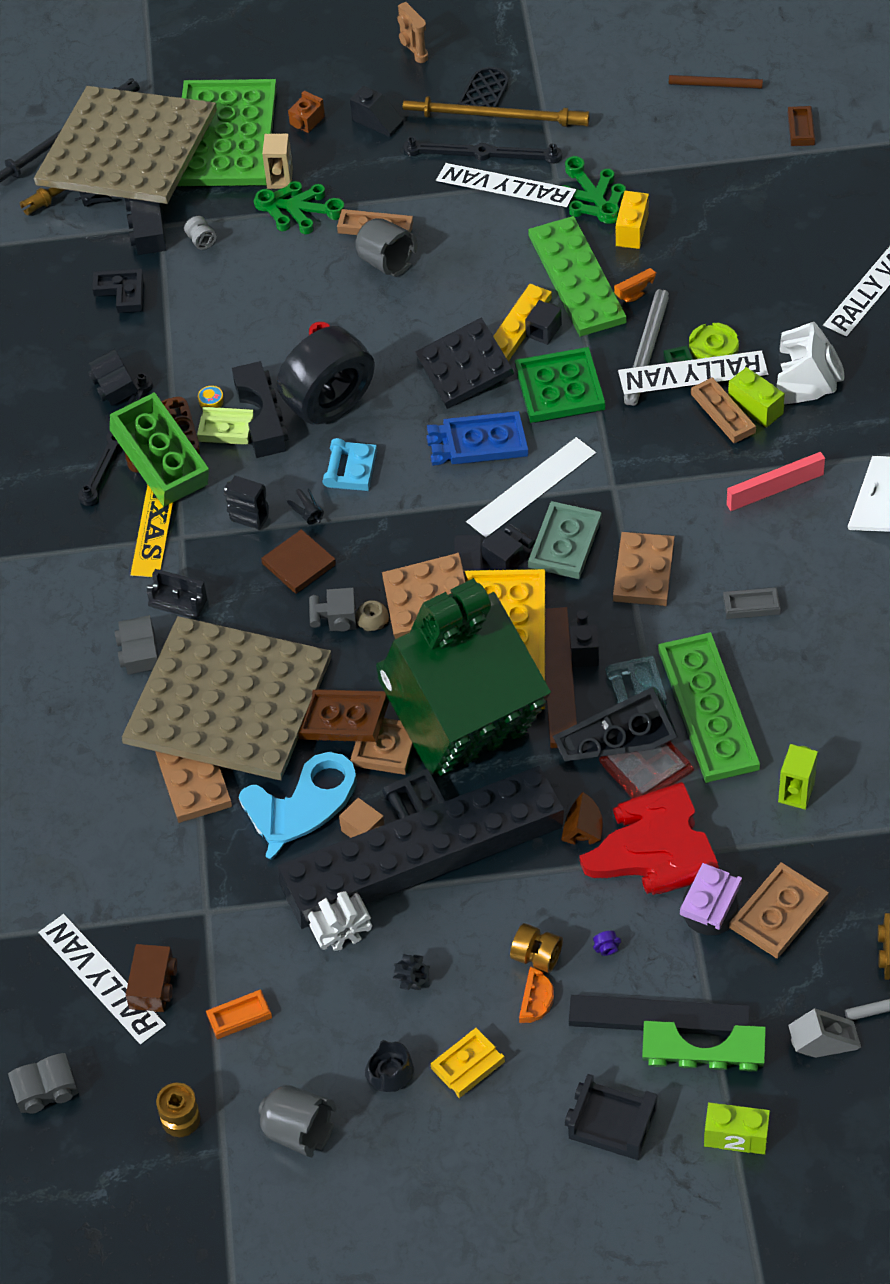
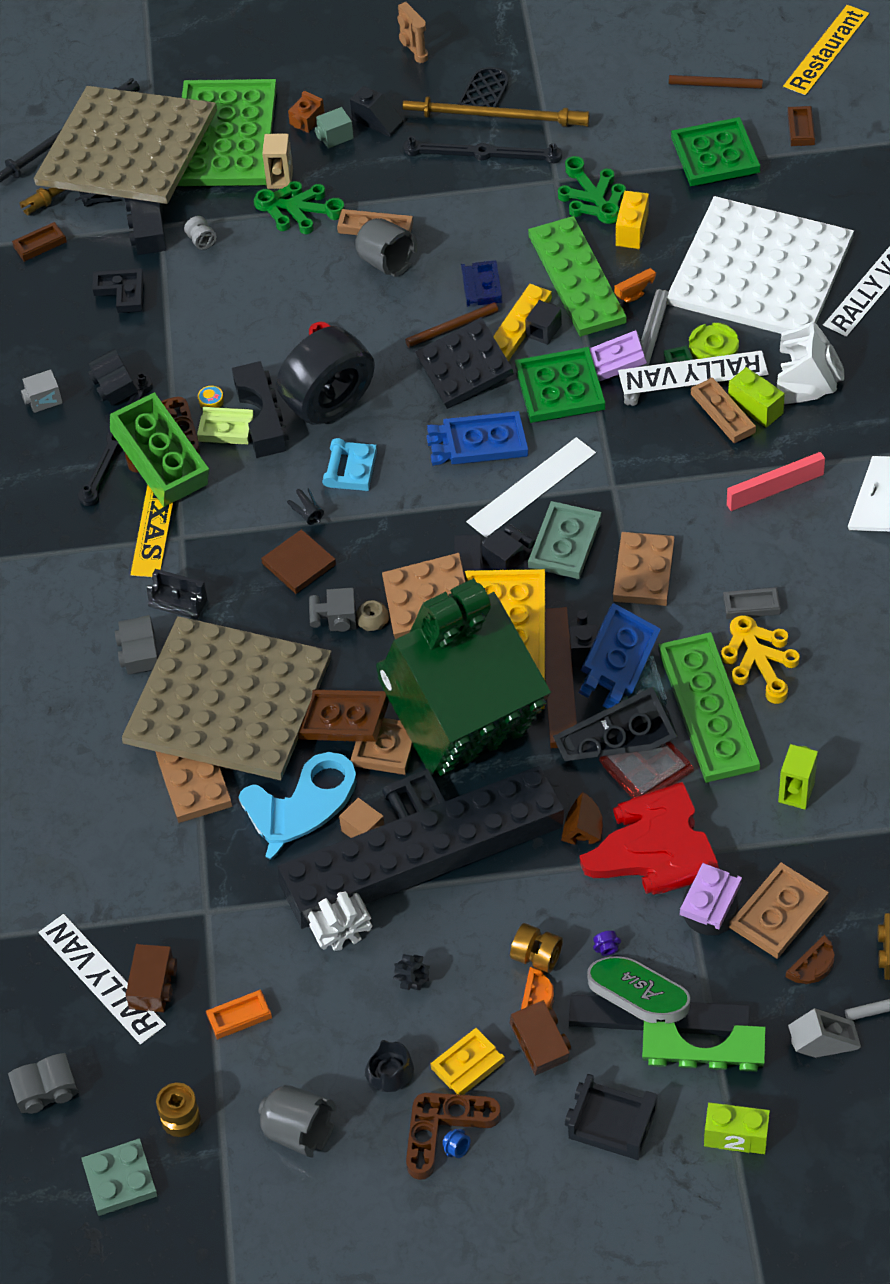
(39, 241): none -> reddish brown tile
(41, 391): none -> light grey brick
(119, 1177): none -> sand green plate
(246, 502): black brick -> none
(334, 127): none -> sand green brick
(432, 1120): none -> reddish brown beam
(451, 325): none -> reddish brown bar
(456, 1143): none -> blue plate
(481, 283): none -> clear blue plate
(506, 185): white sticker -> none
(540, 1037): none -> reddish brown brick
(617, 354): none -> lavender plate
(618, 654): none -> blue tile
(638, 989): none -> green tile
(715, 151): none -> green plate
(759, 266): none -> white plate
(759, 654): none -> yellow plant
(814, 963): none -> reddish brown tile
(825, 50): none -> yellow sticker

